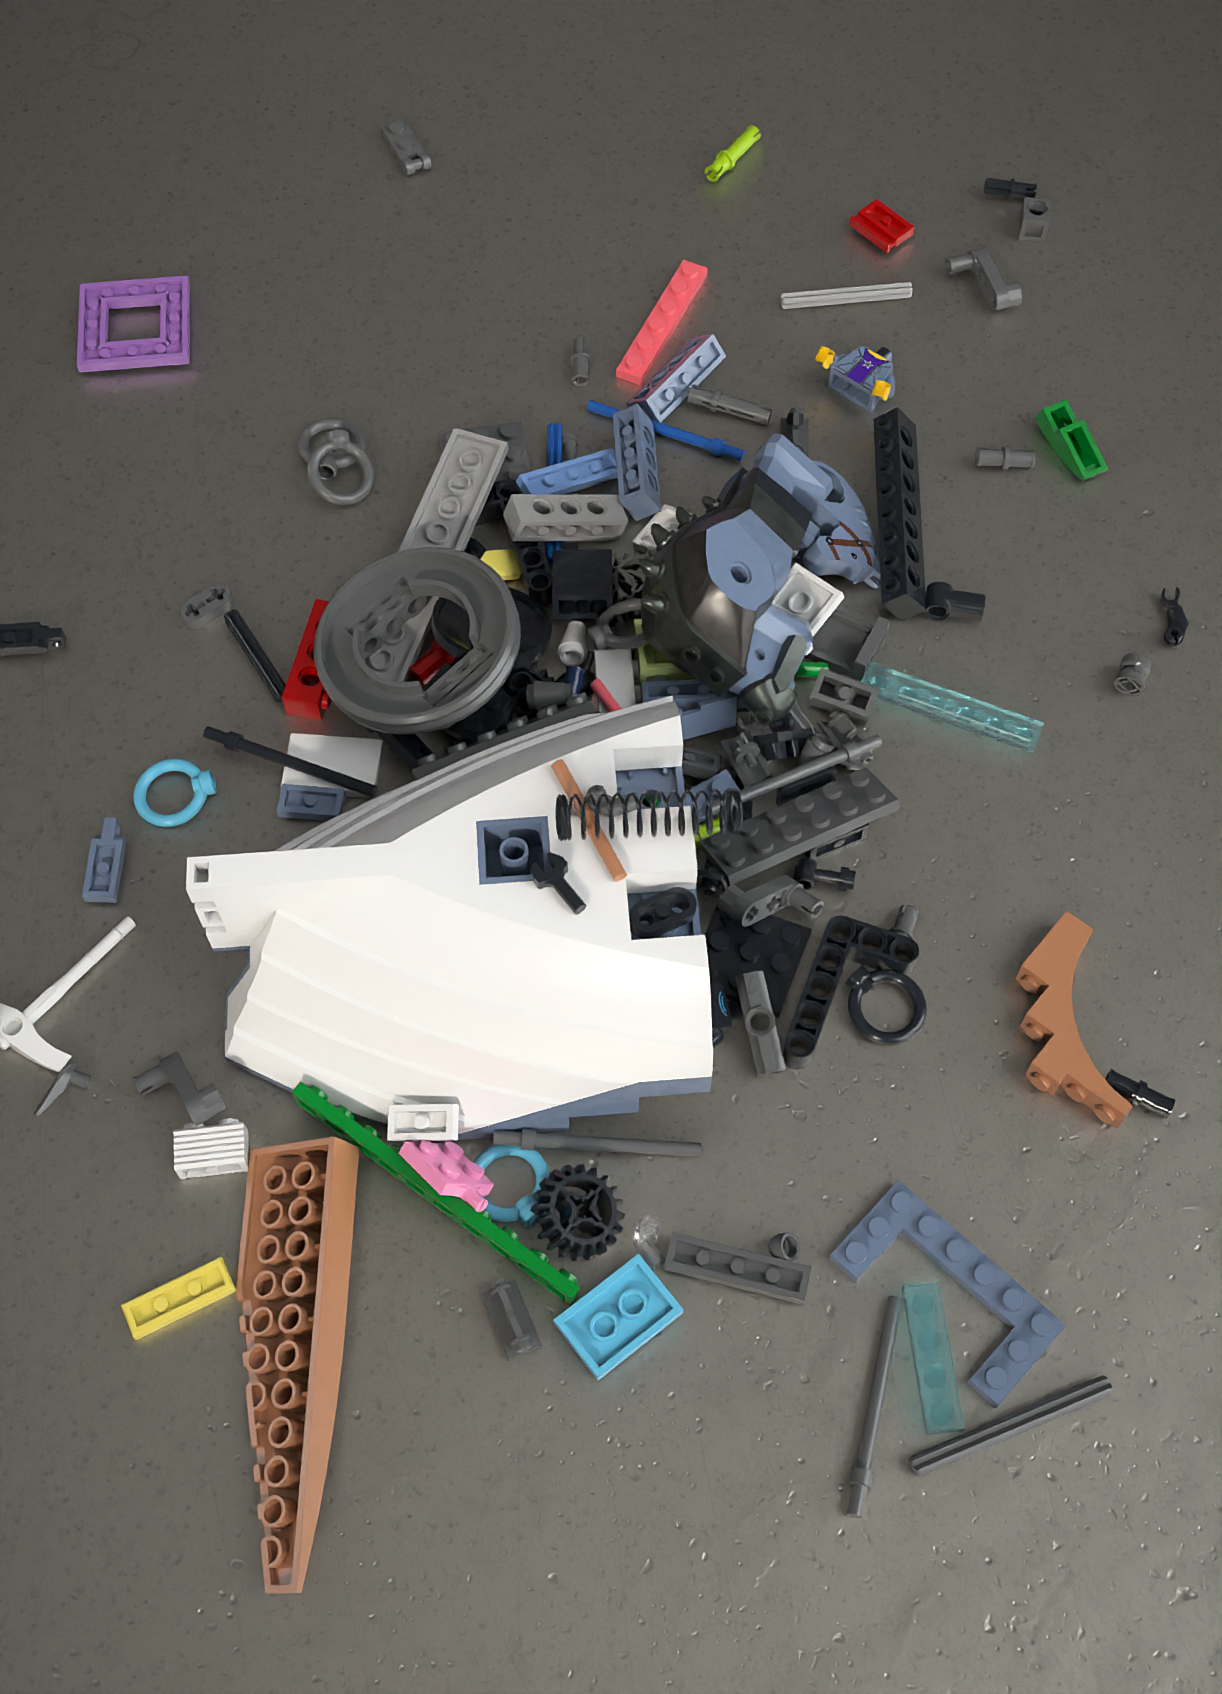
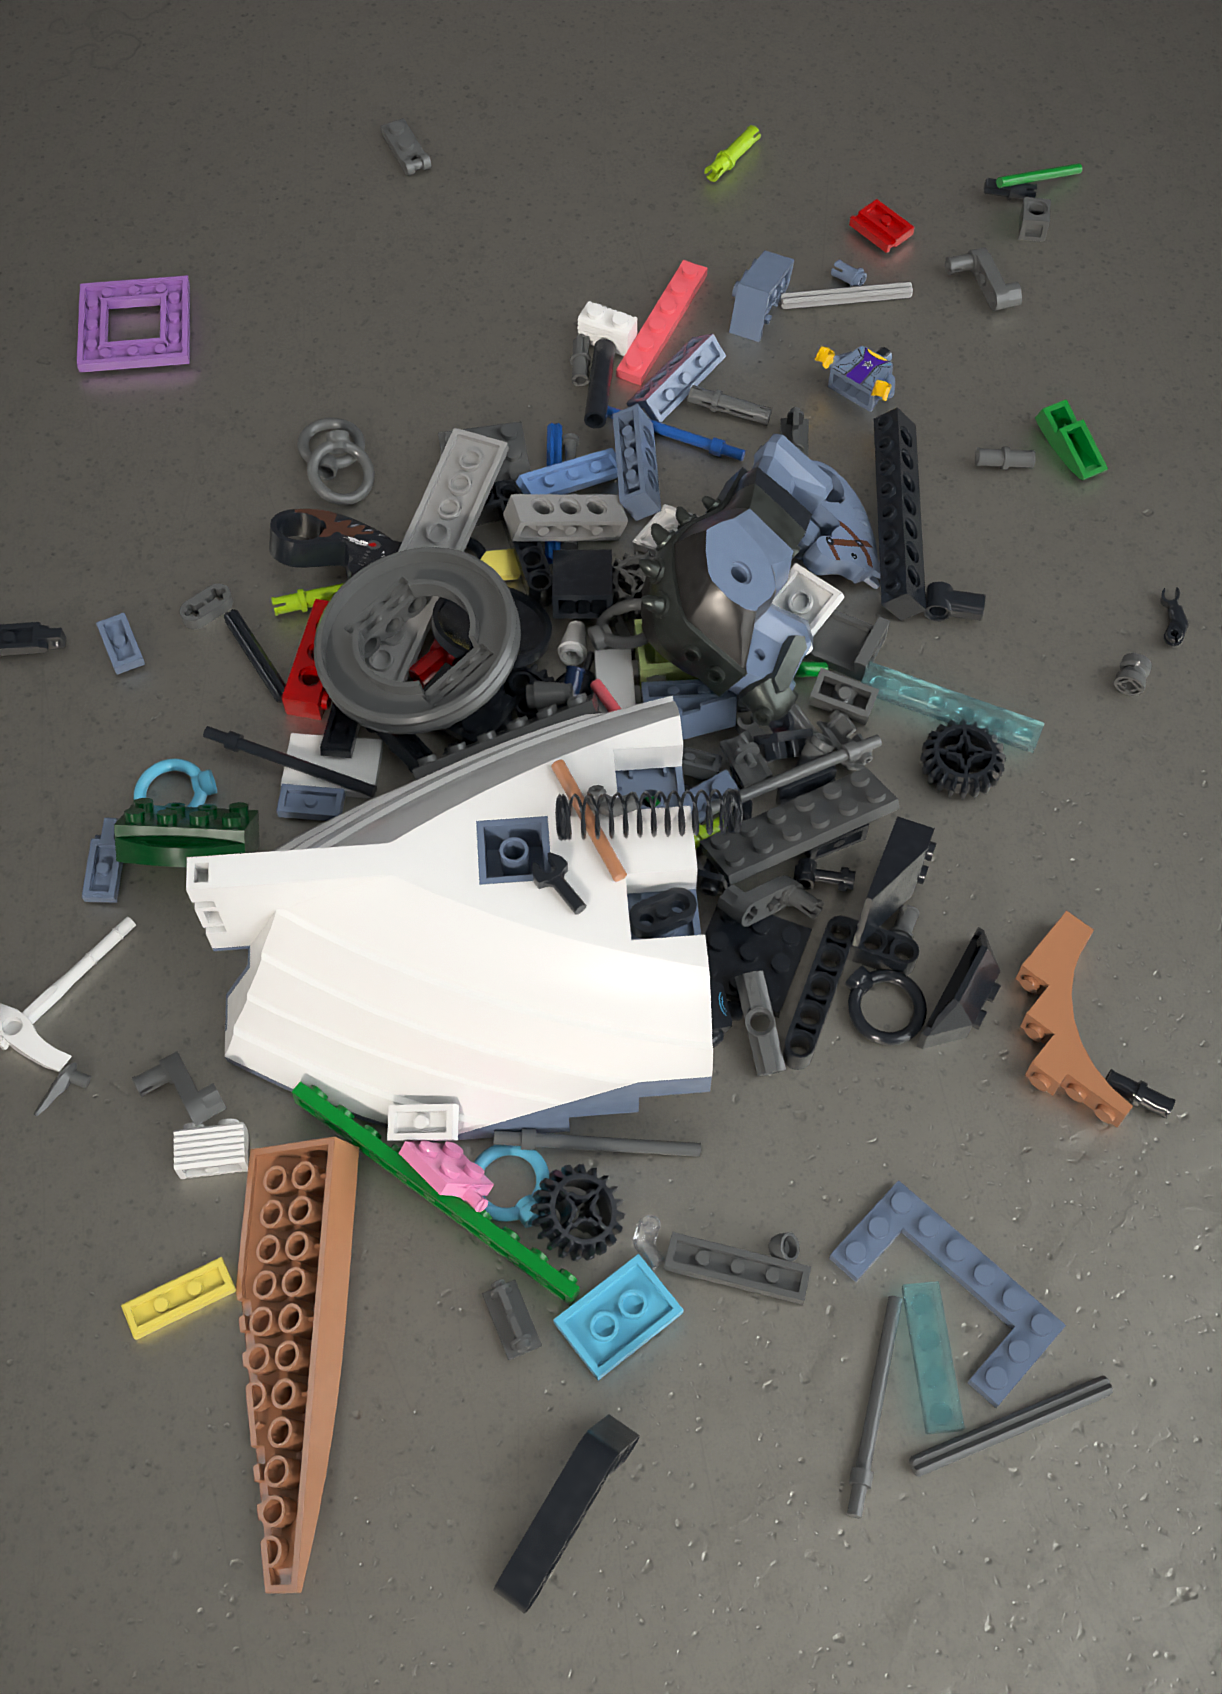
(120, 643): none -> sand blue plate
(173, 832): none -> dark green piece
(303, 599): none -> lime pin
(331, 542): none -> black animal
(339, 735): none -> black tile
(591, 1463): none -> black beam
(599, 384): none -> black piece
(604, 323): none -> white brick
(758, 292): none -> sand blue wedge
(851, 275): none -> sand blue pin
(896, 875): none -> black slope
(964, 995): none -> black wedge
(977, 752): none -> black gear
(1038, 175): none -> green bar

